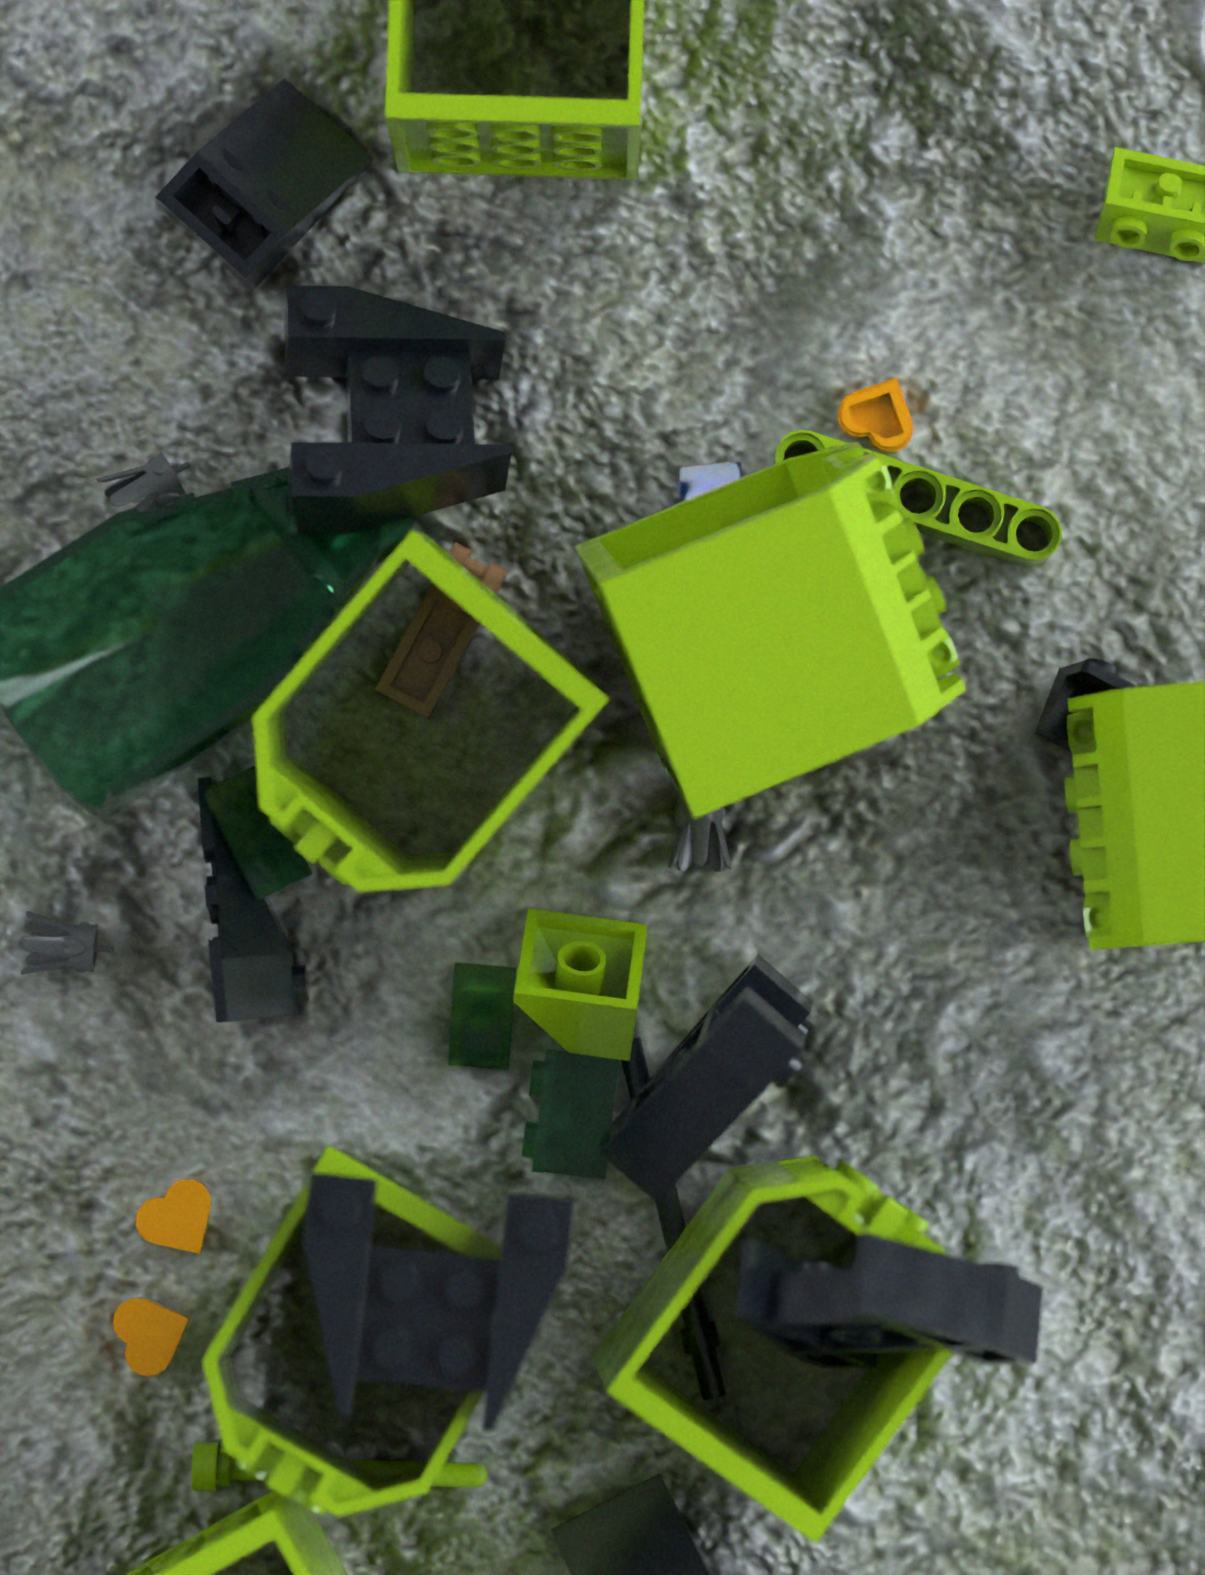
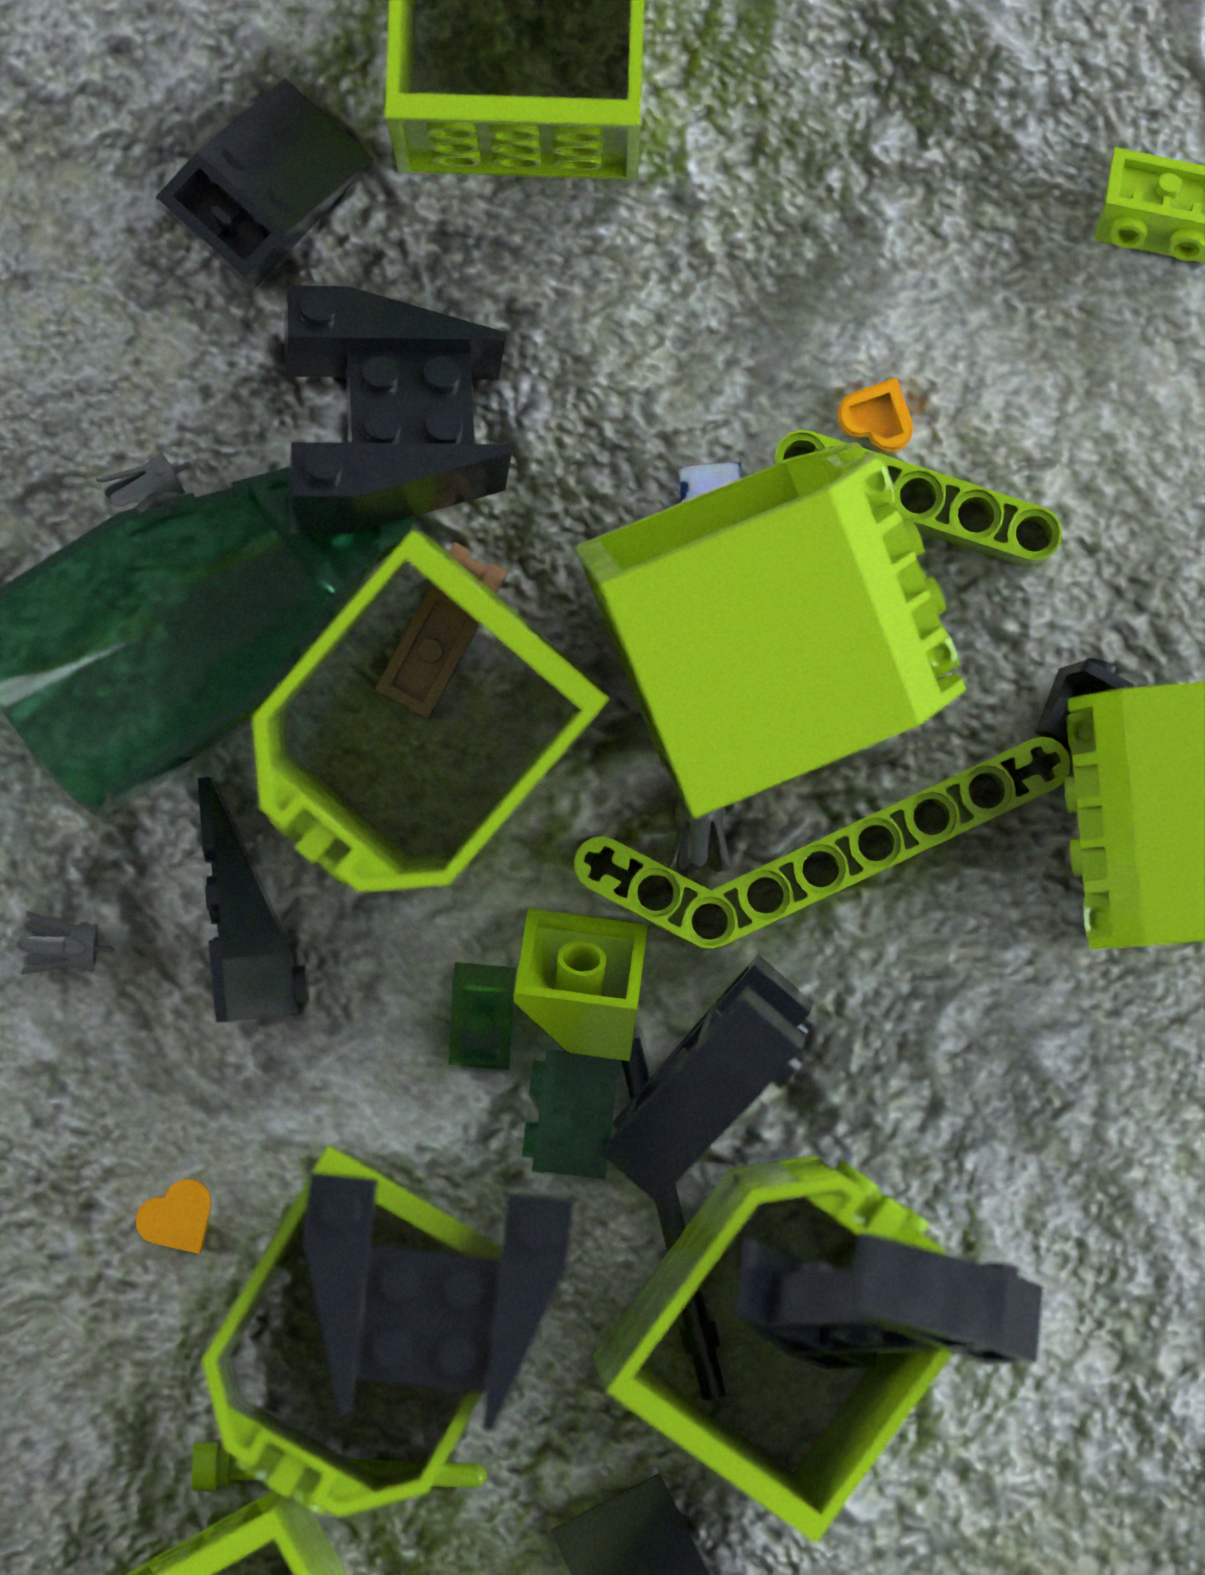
(150, 1334): light orange tile -> none
(259, 848): clear green bracket -> none
(840, 846): none -> lime beam

